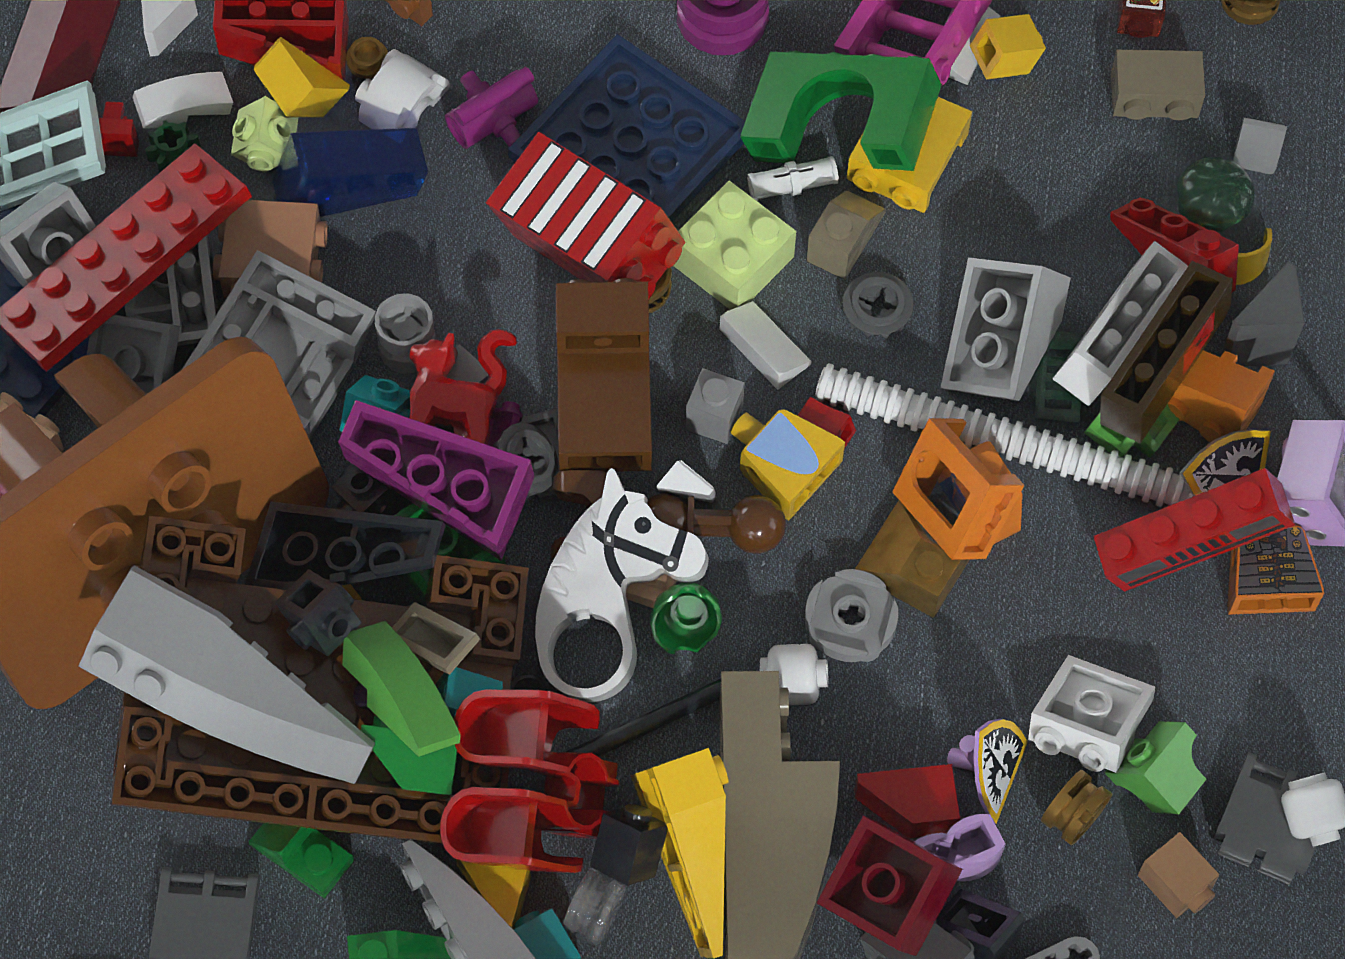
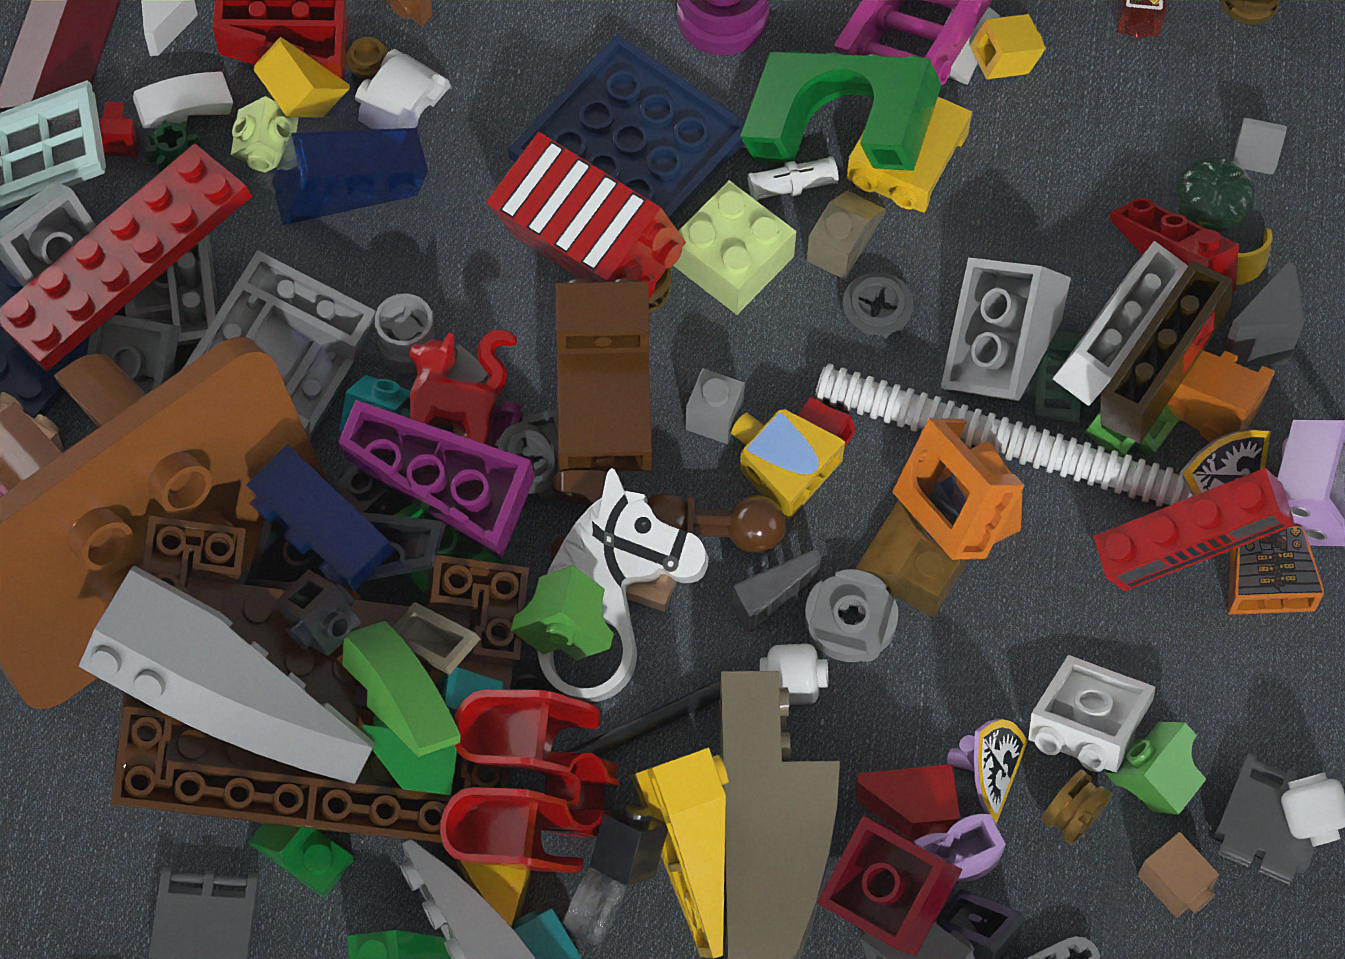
(278, 229): nougat brick -> none
(318, 520): none -> clear blue wedge
(492, 107): magenta pin -> none
(565, 615): none -> bright green brick
(685, 618): green hair -> none
(686, 482): white slope -> none
(763, 344): white slope -> none
(766, 592): none -> flat silver slope
(1157, 84): dark tan brick -> none

